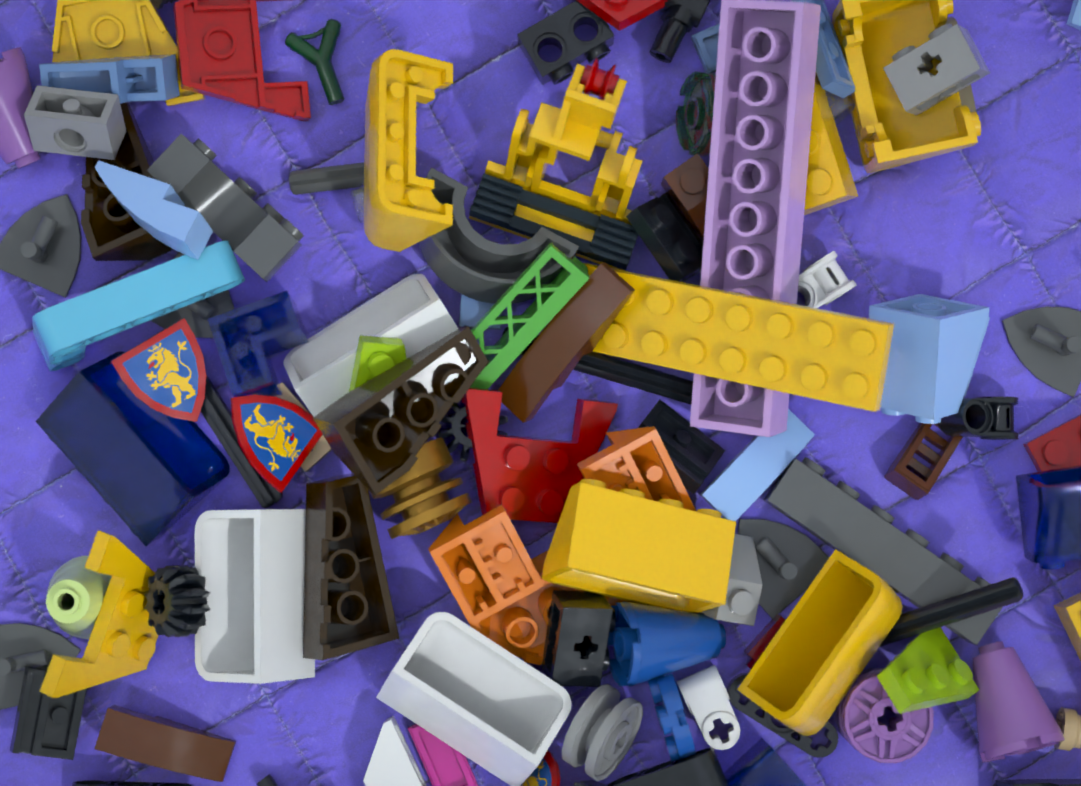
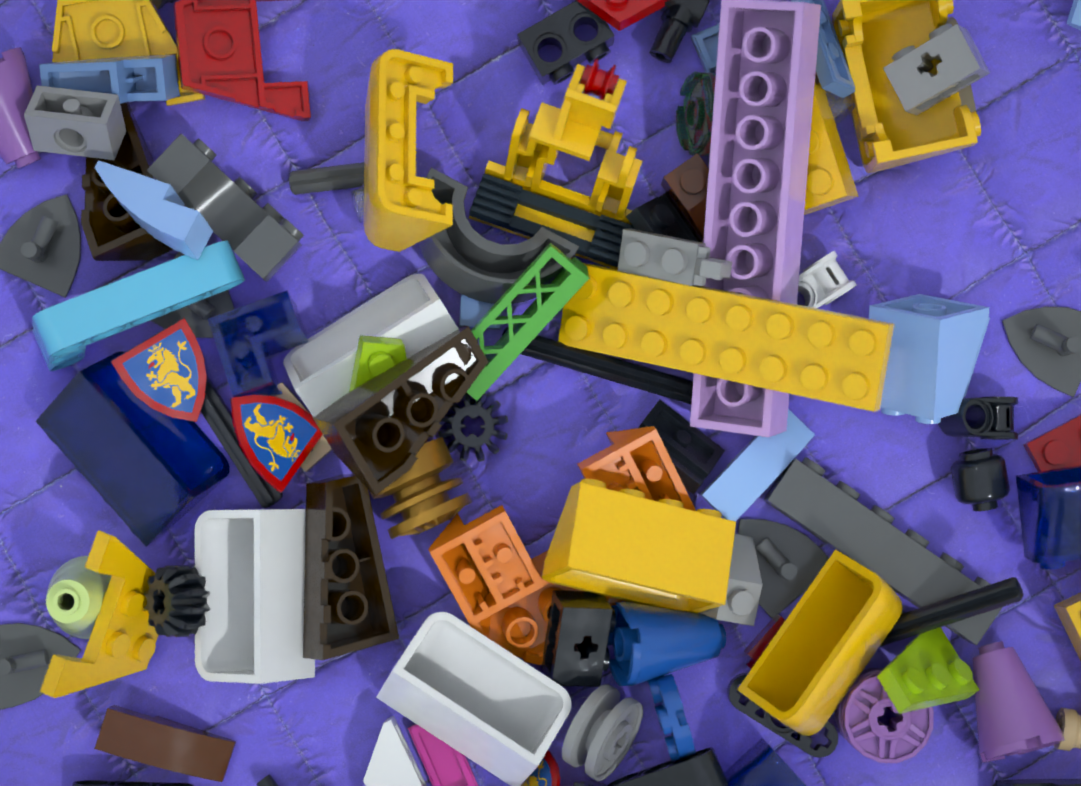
(45, 723): black plate -> none
(321, 58): dark green piece -> none
(530, 473): red wing -> none
(564, 342): reddish brown slope -> none
(669, 258): none -> light grey hinge
(709, 701): white piece -> none
(909, 482): reddish brown slope -> none
(980, 479): none -> black head

